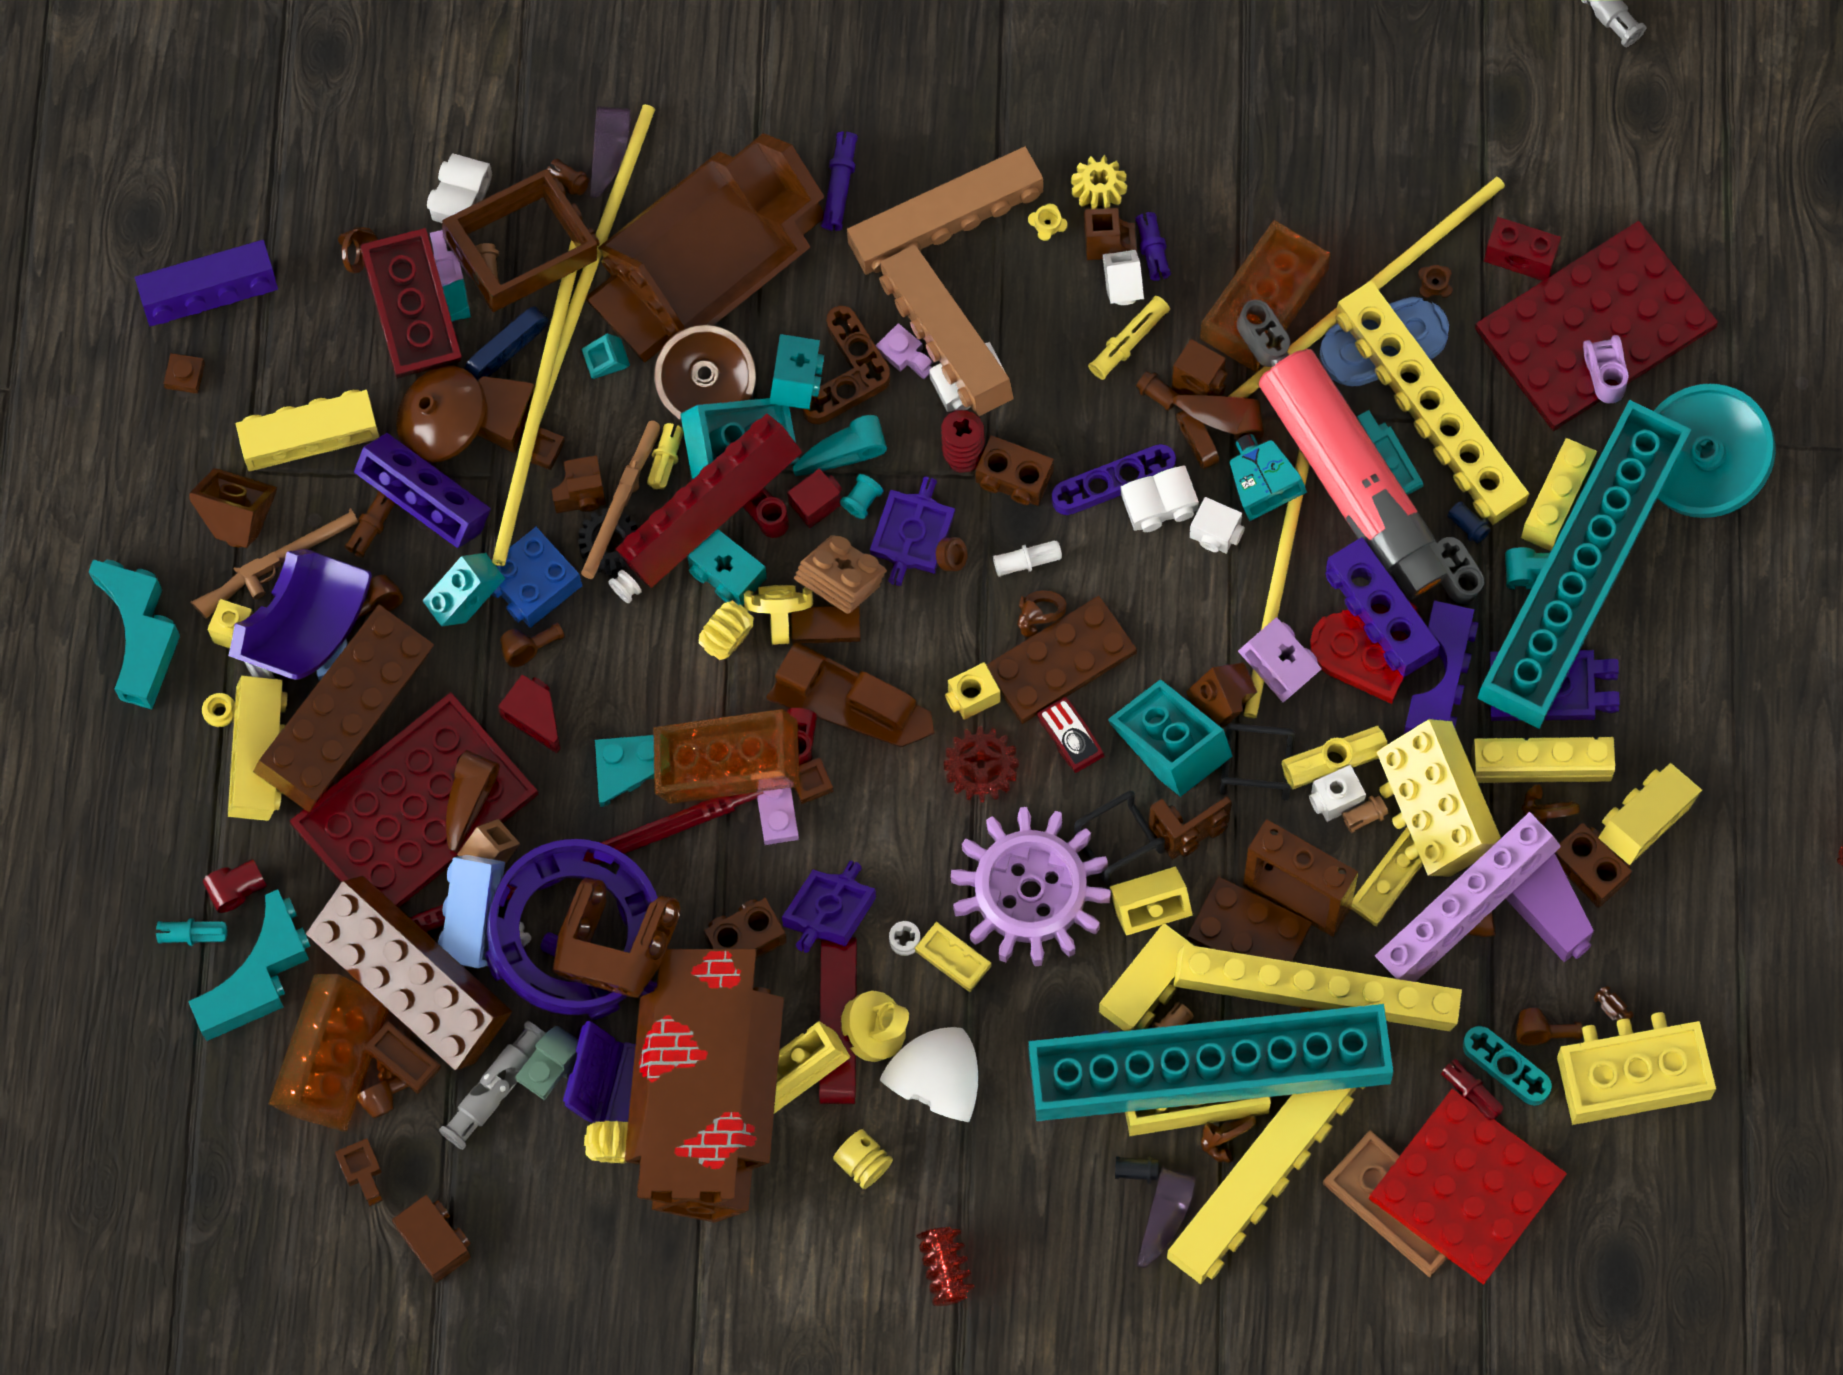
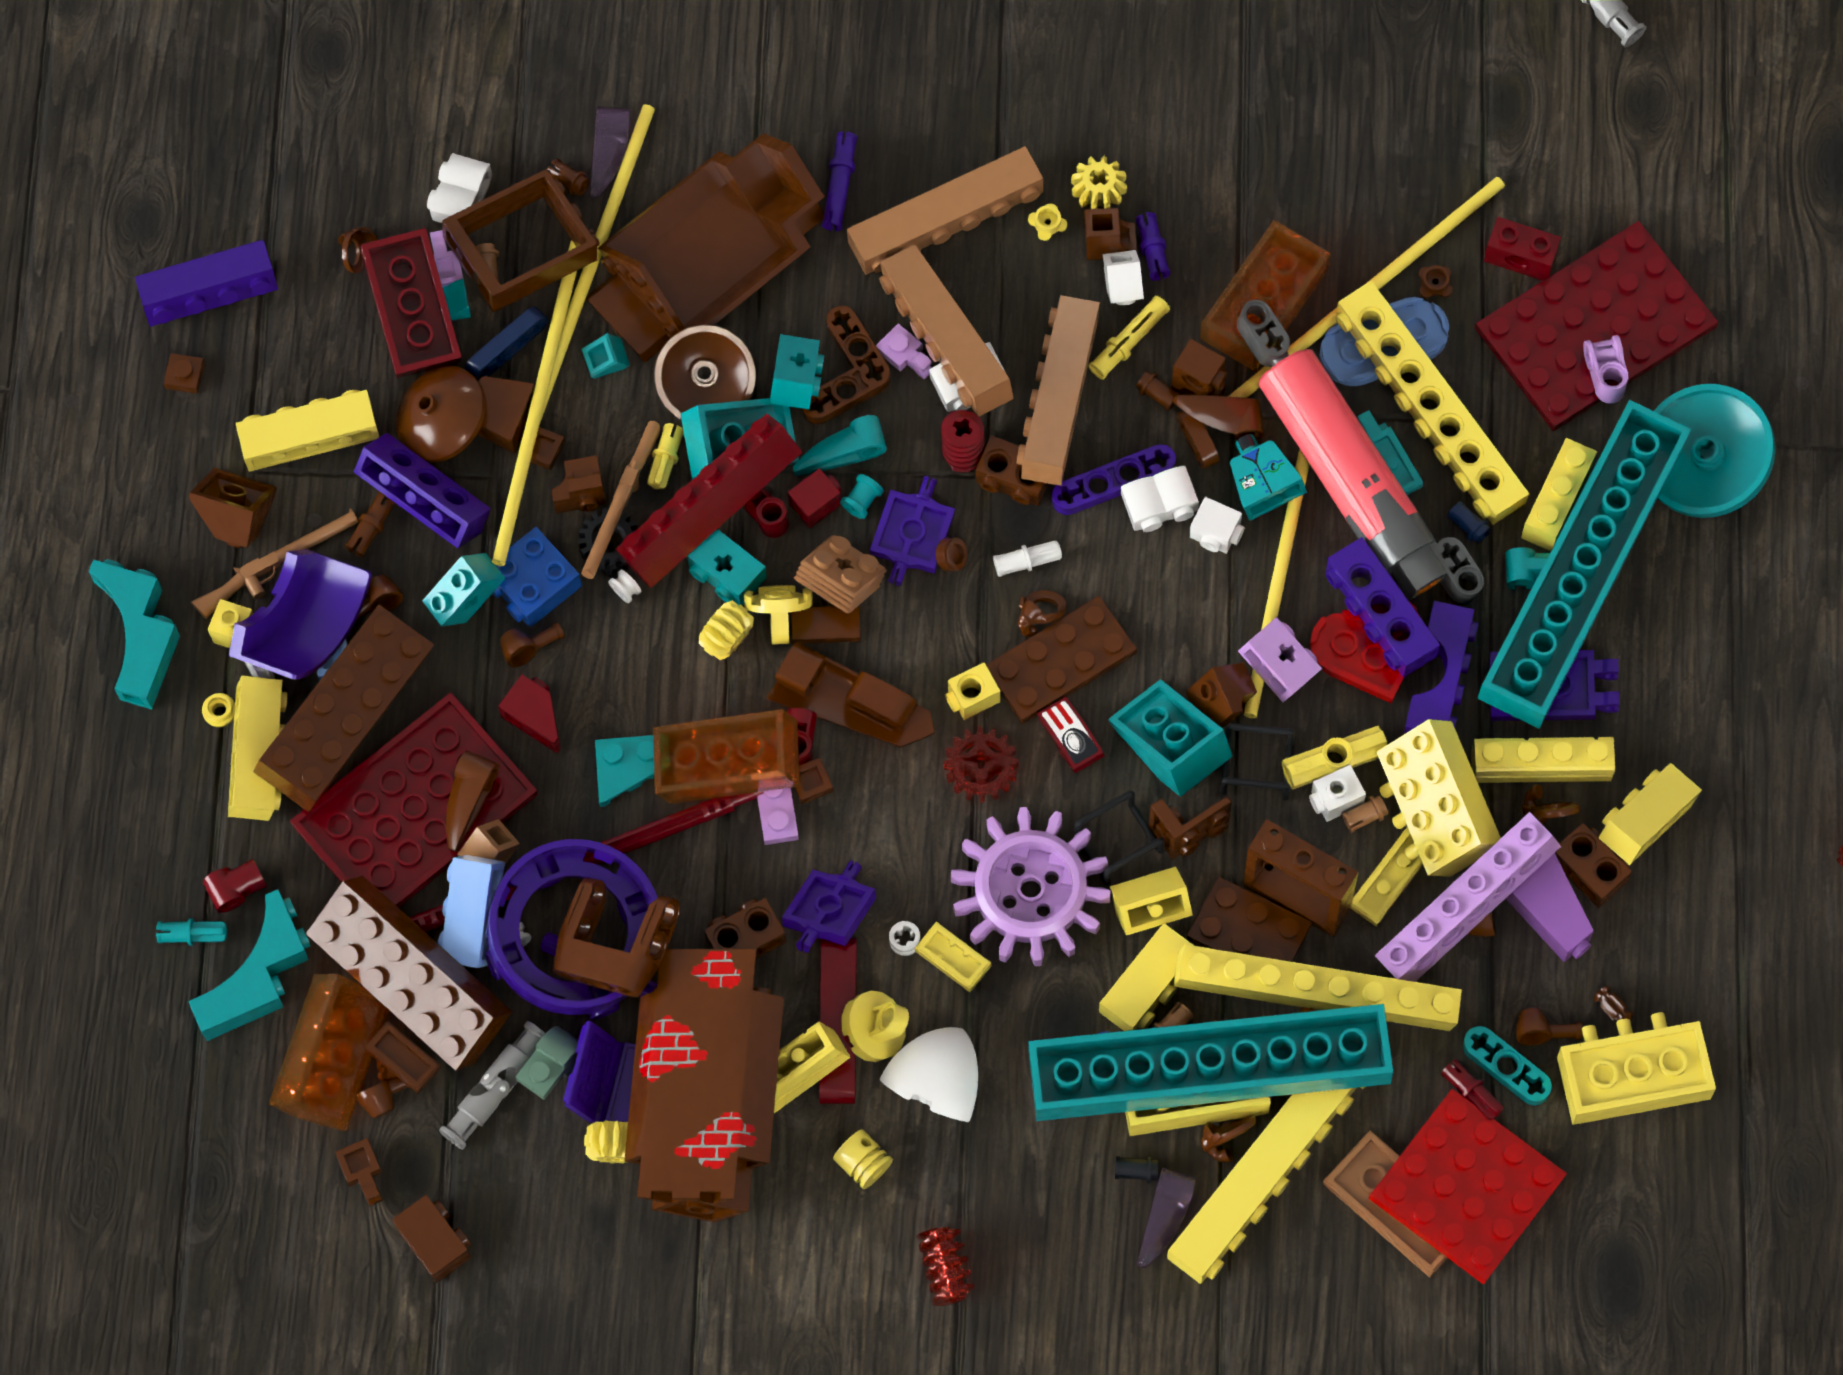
(1059, 391): none -> medium nougat brick

